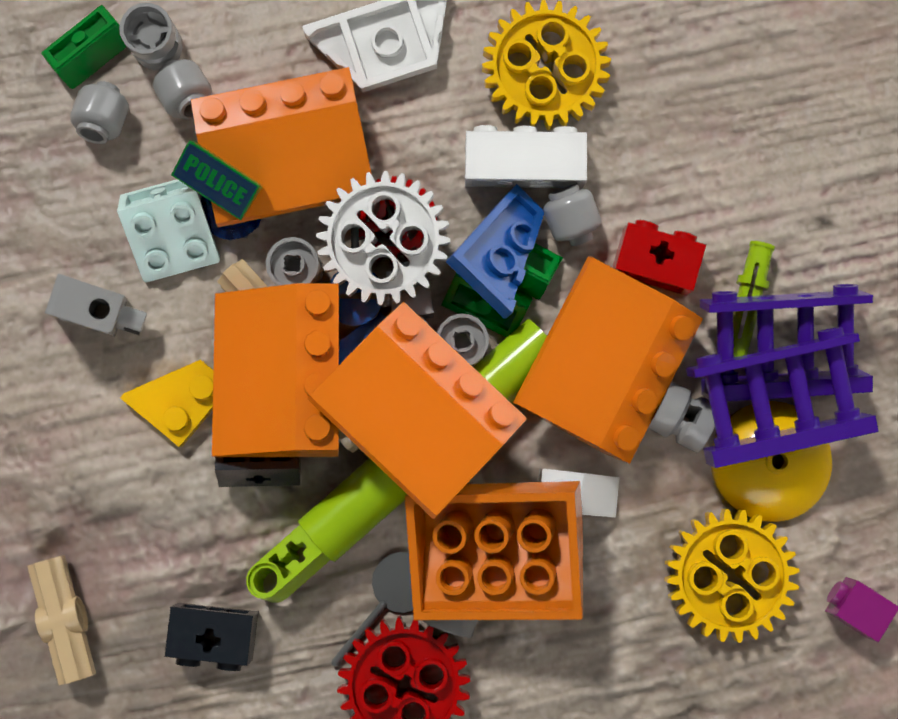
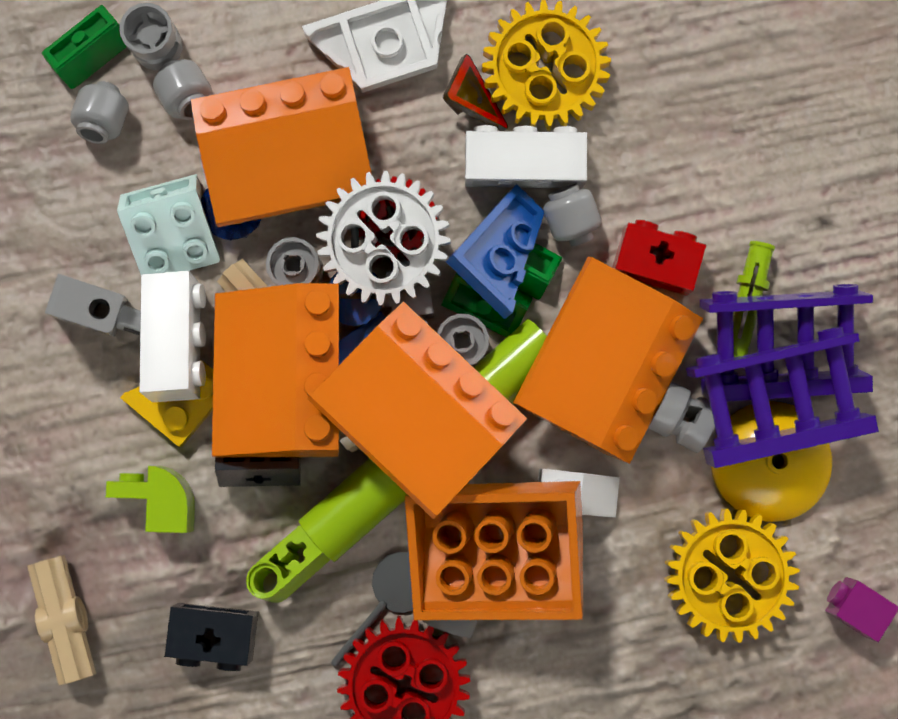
(168, 496): none -> lime brick
(171, 336): none -> white brick
(216, 179): slope -> none
(468, 95): none -> piece

